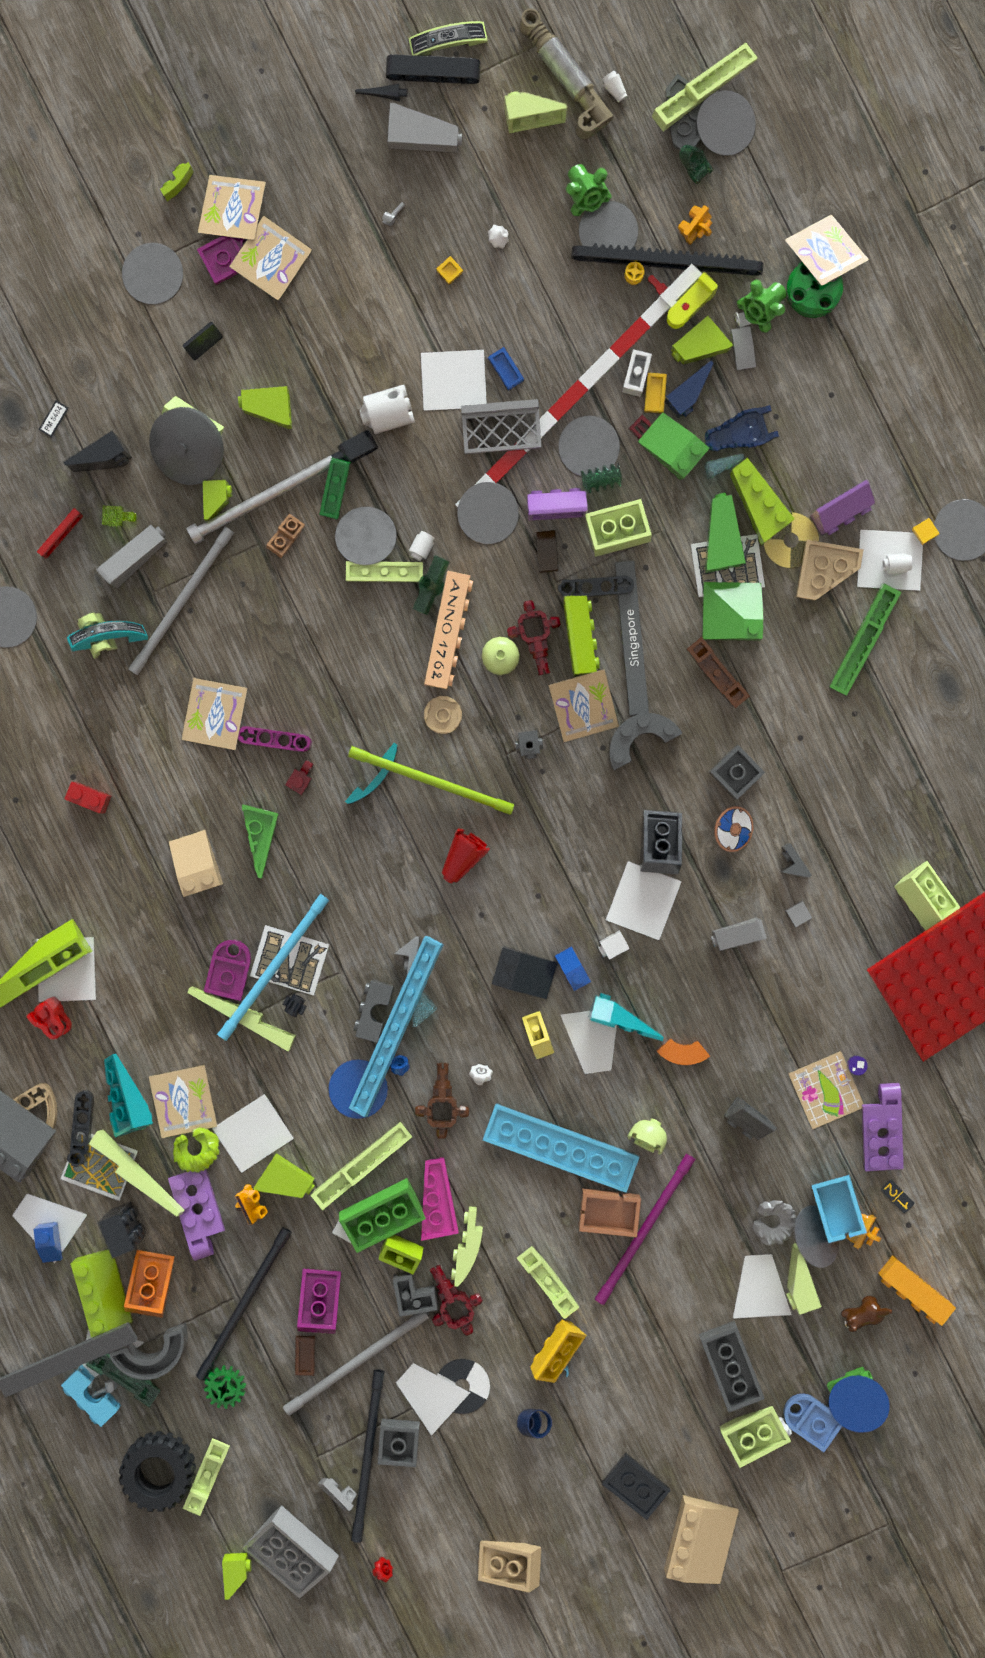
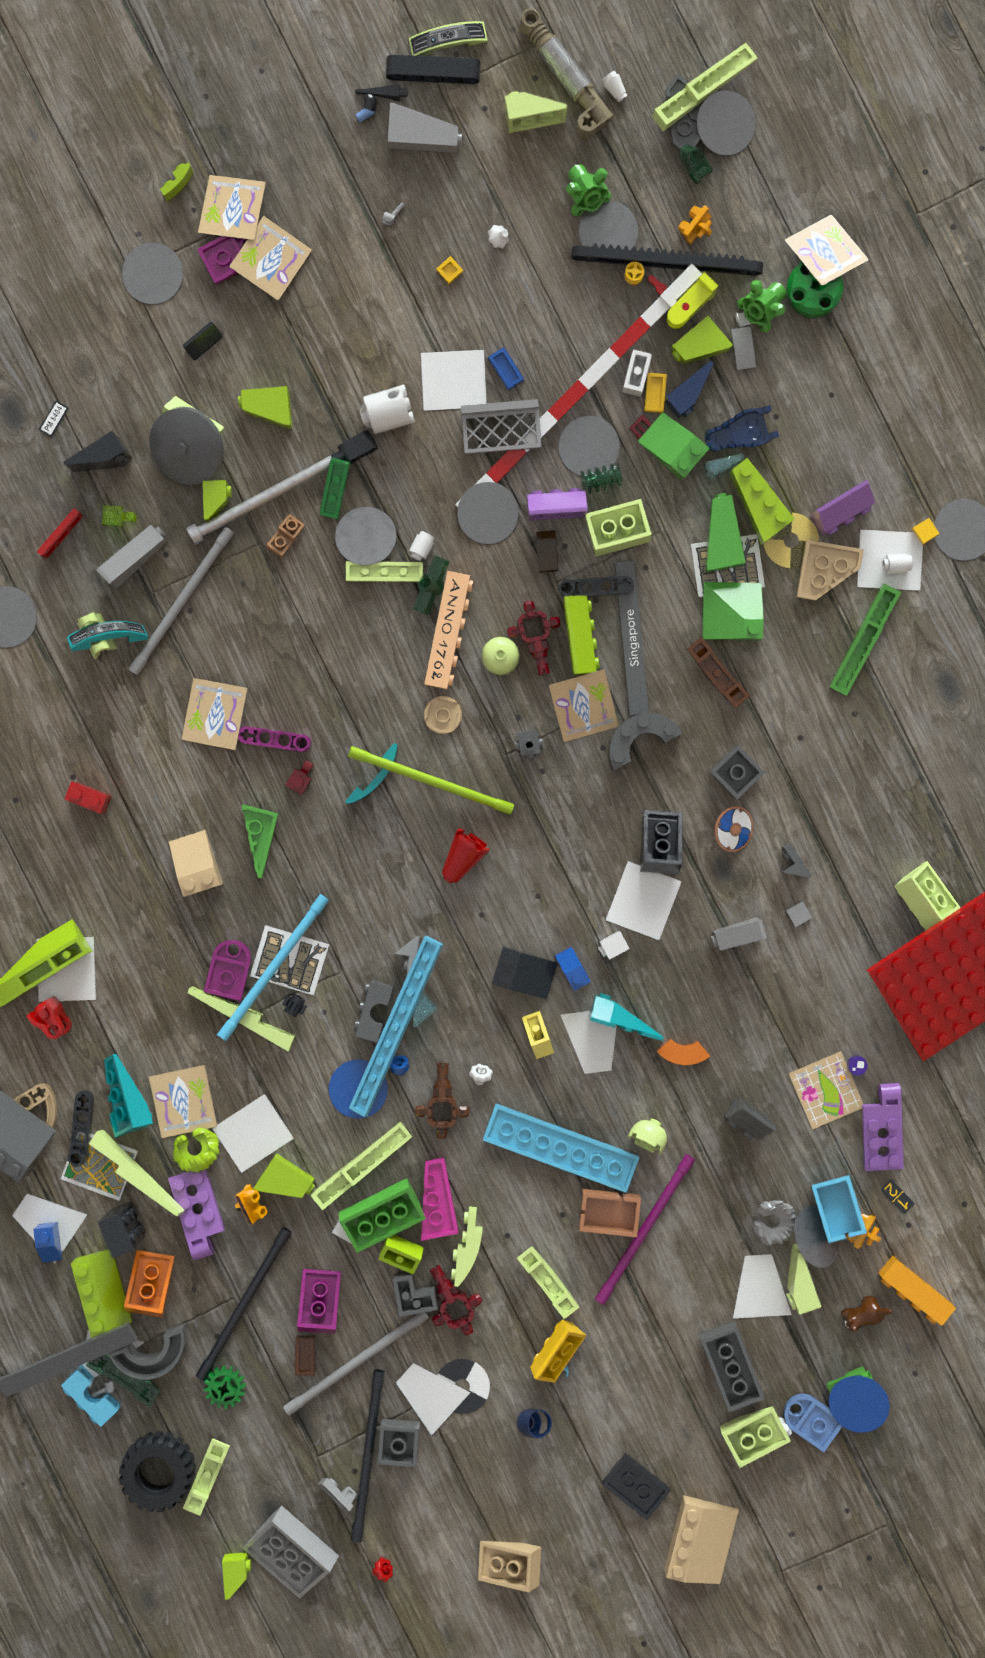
(369, 108): none -> arm

